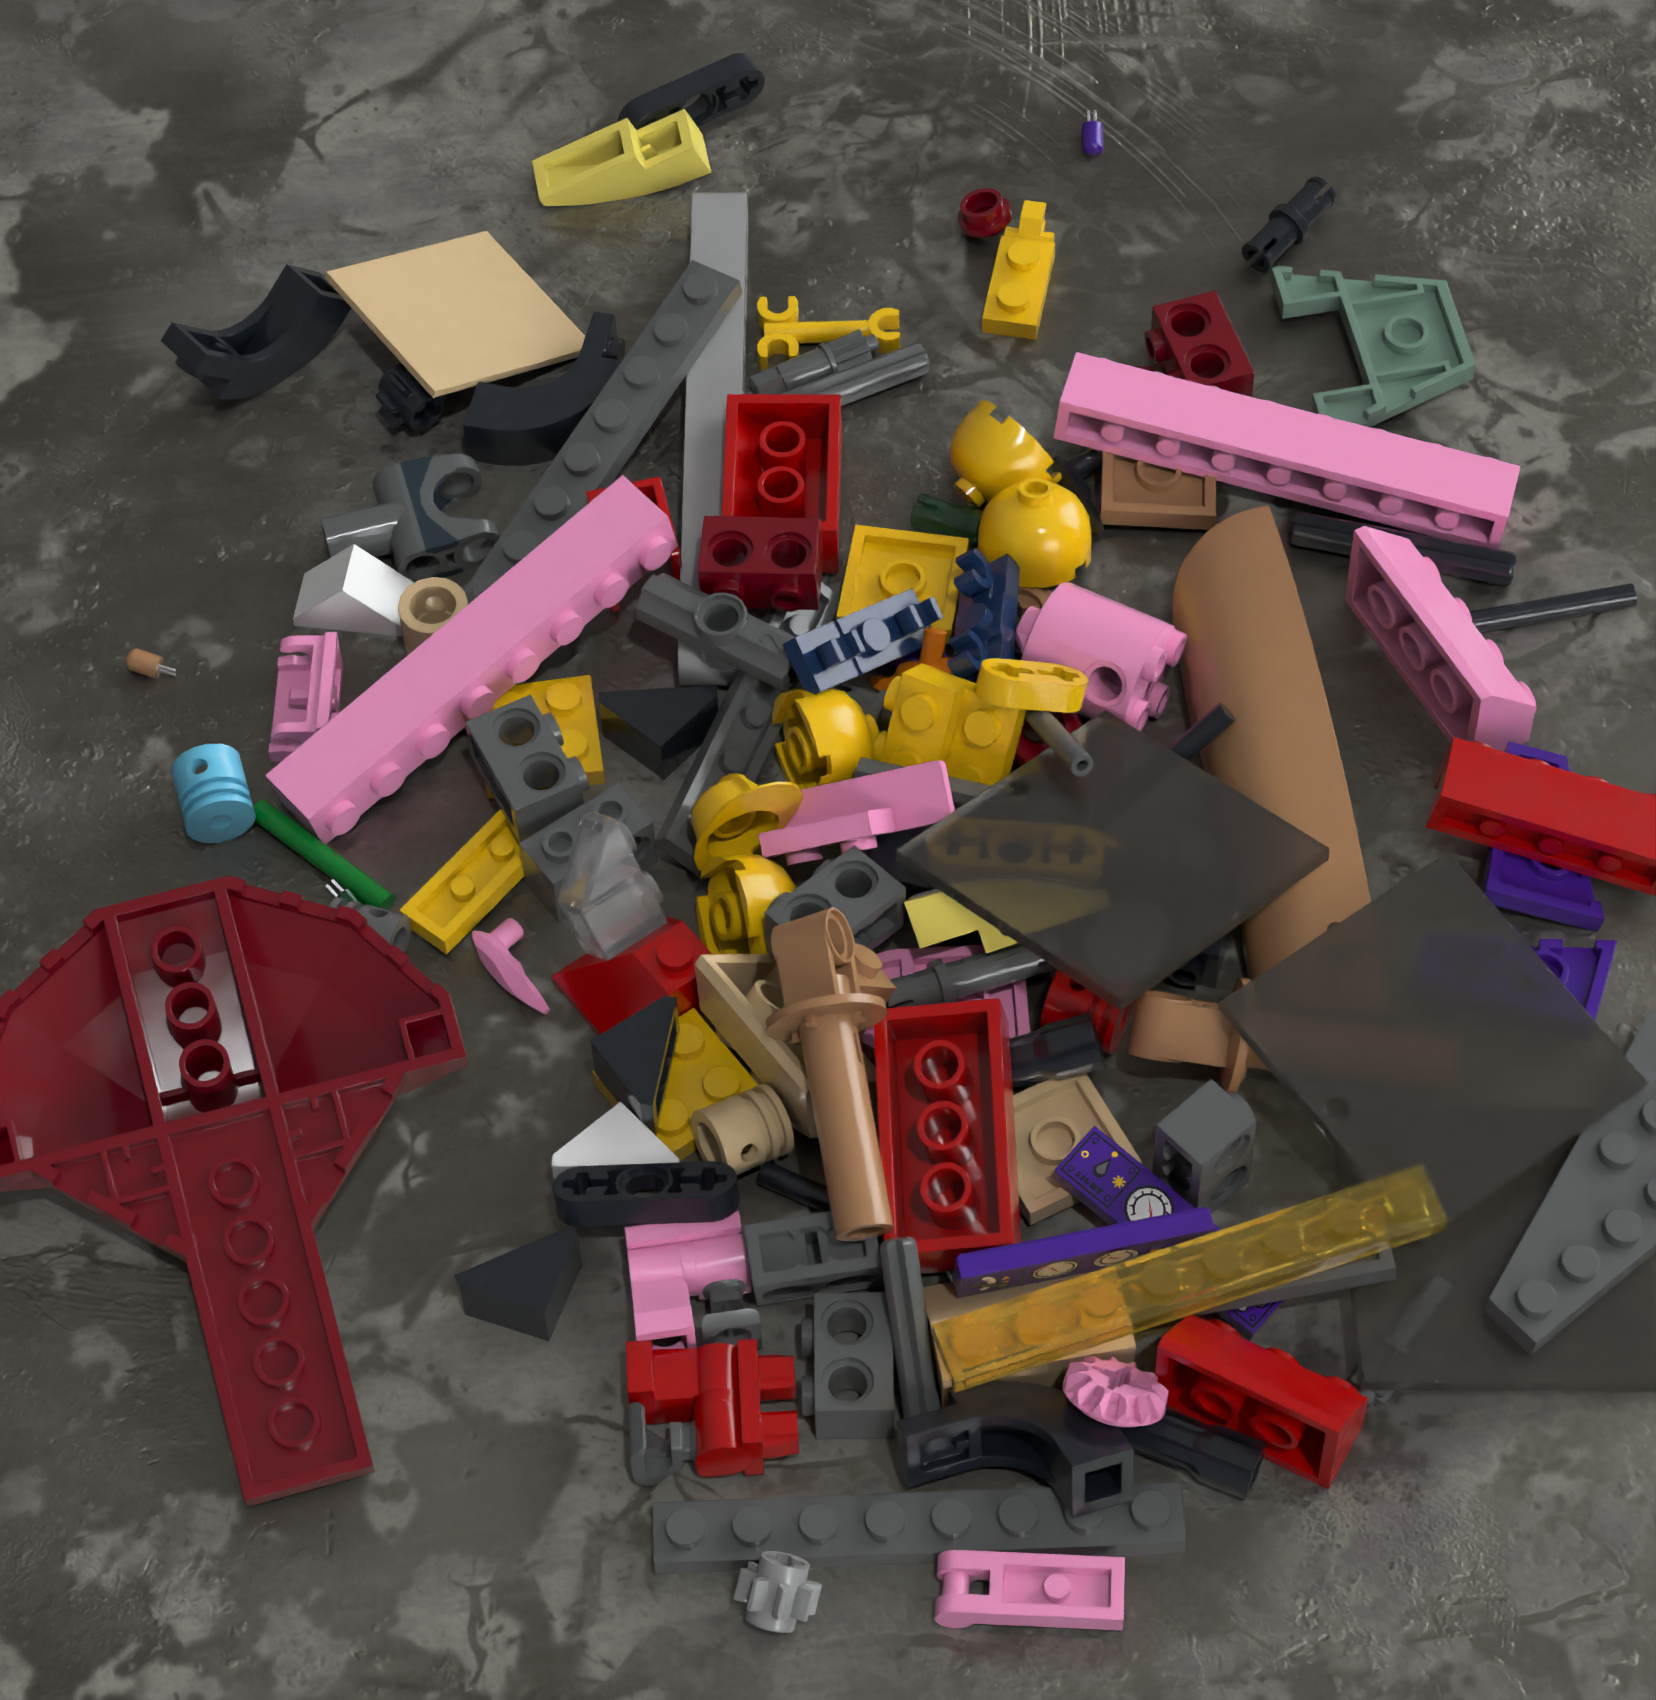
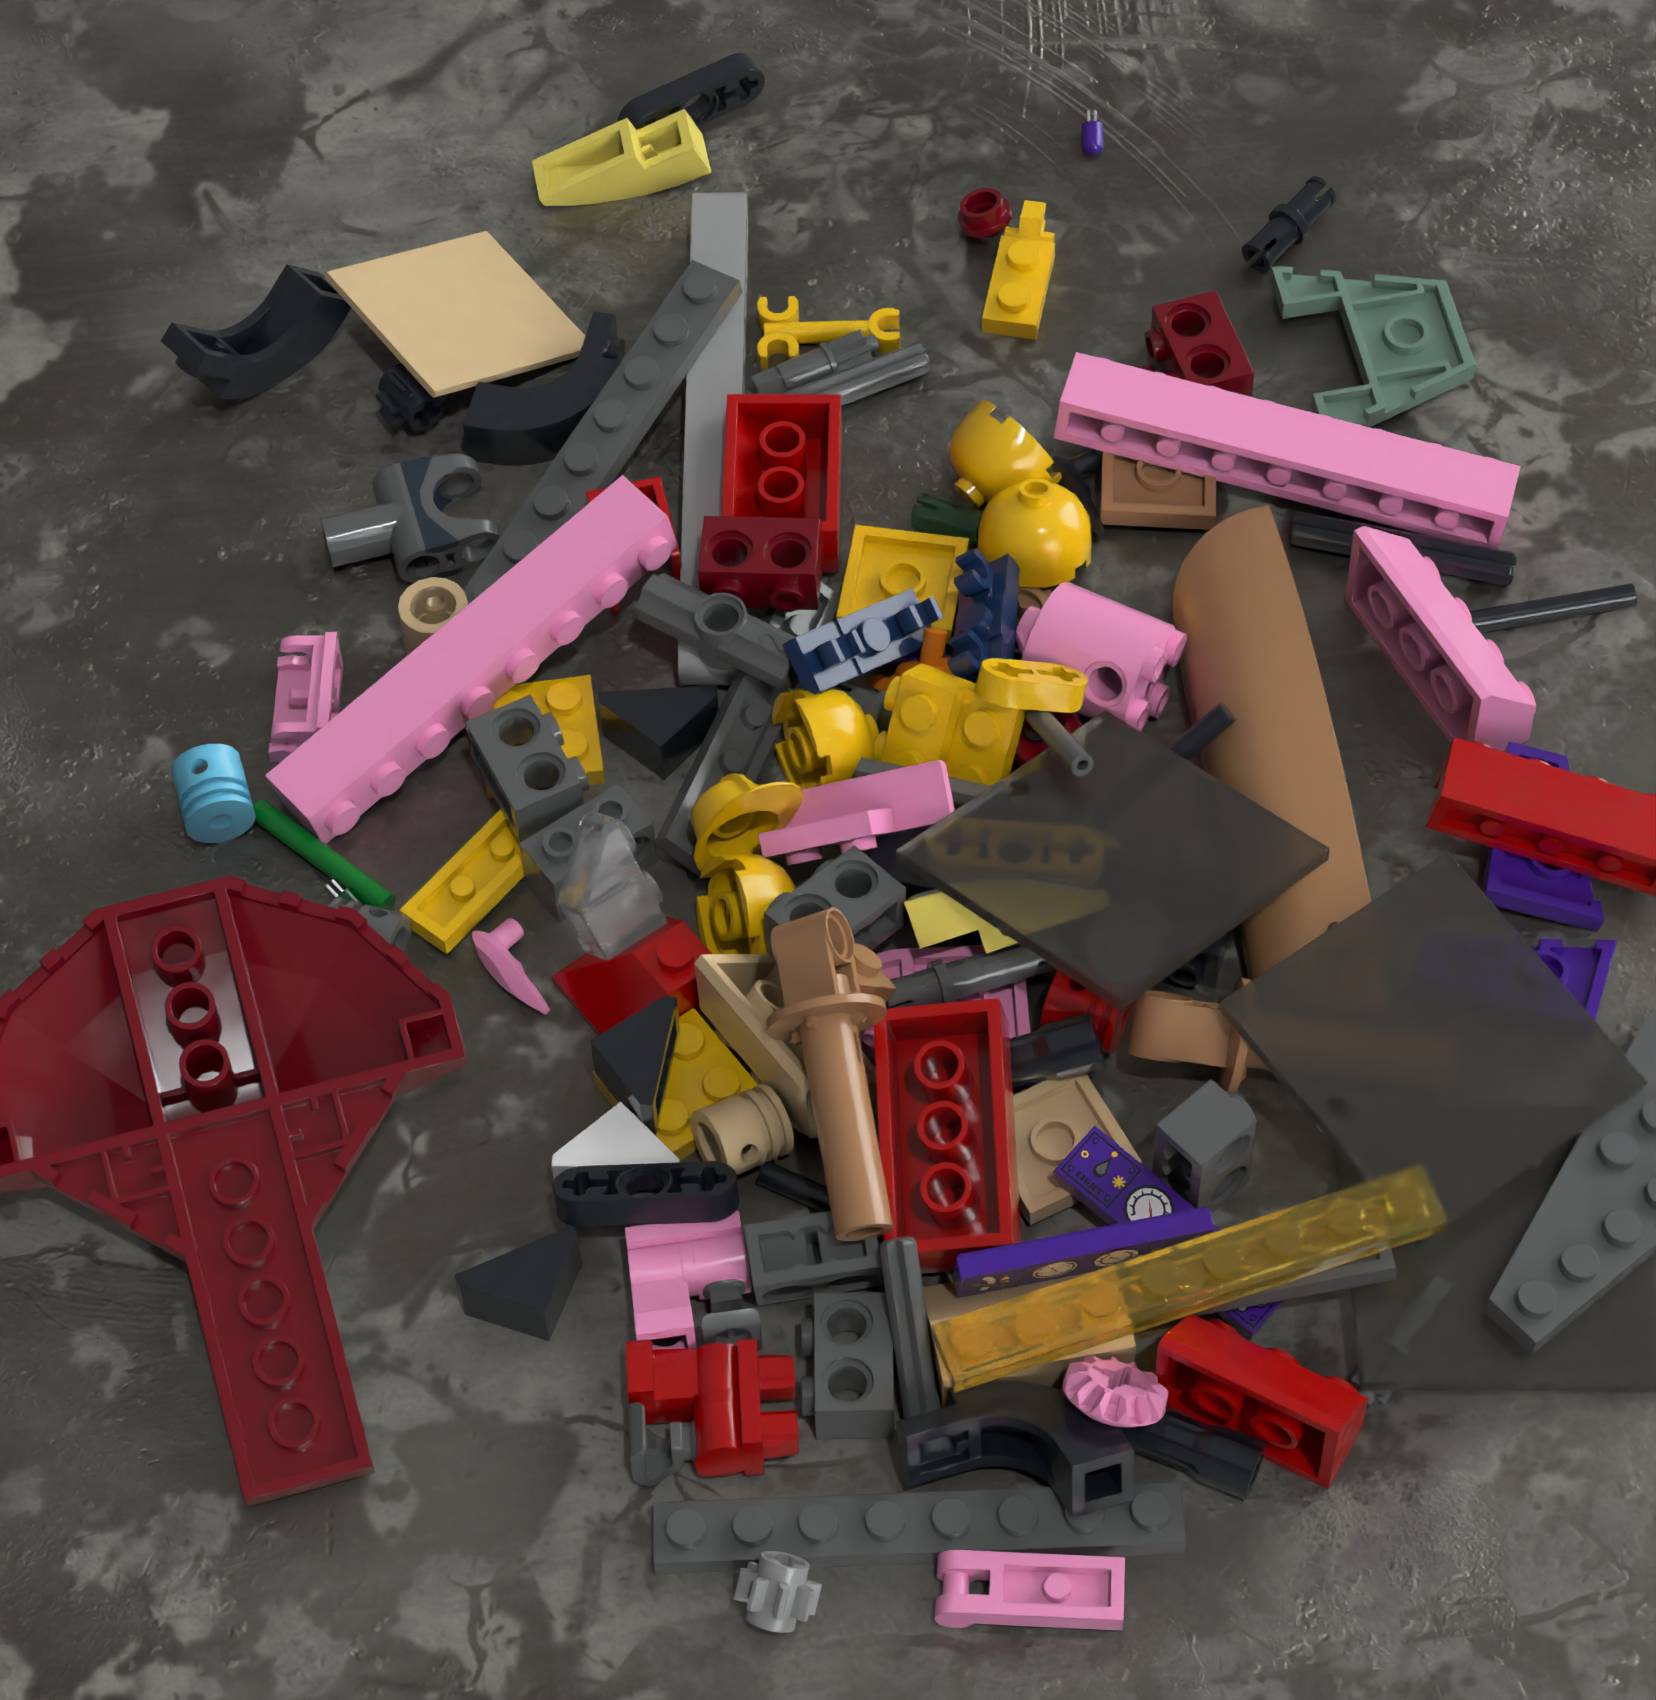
(147, 663): medium nougat piece -> none
(351, 595): white slope -> none

